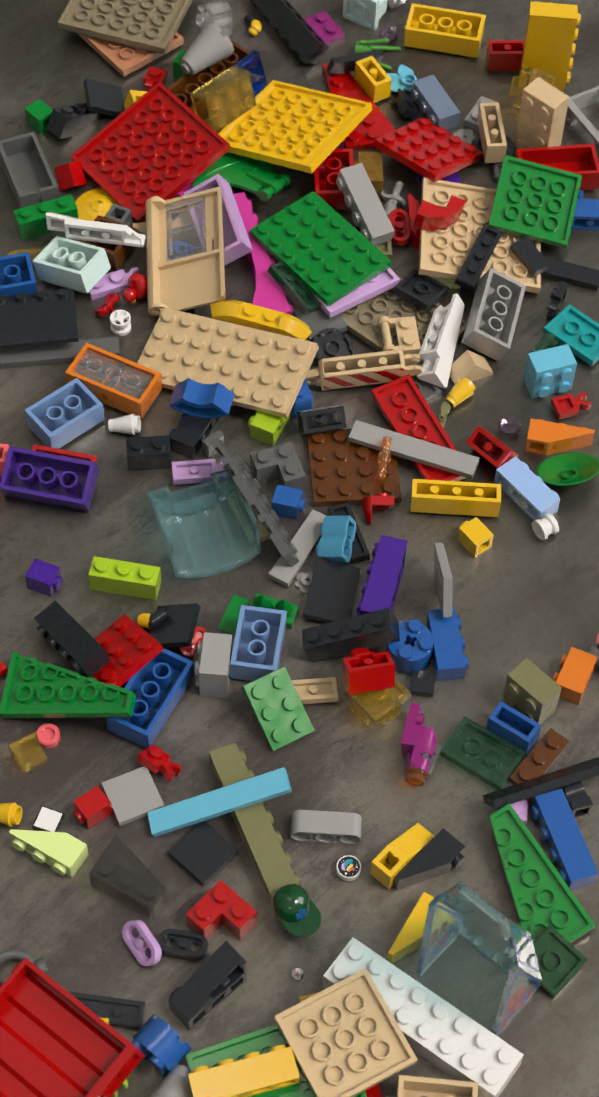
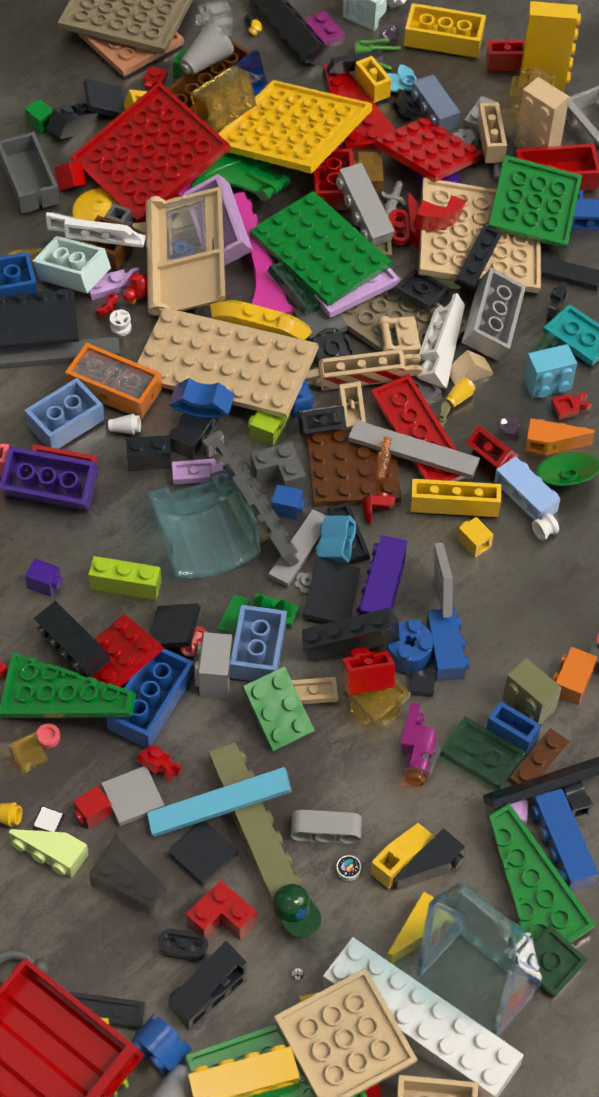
(31, 220): green brick -> none
(144, 945): lavender plate -> none
(150, 621): black arm -> none
(351, 398): none -> tan slope
(530, 256): black tile -> none

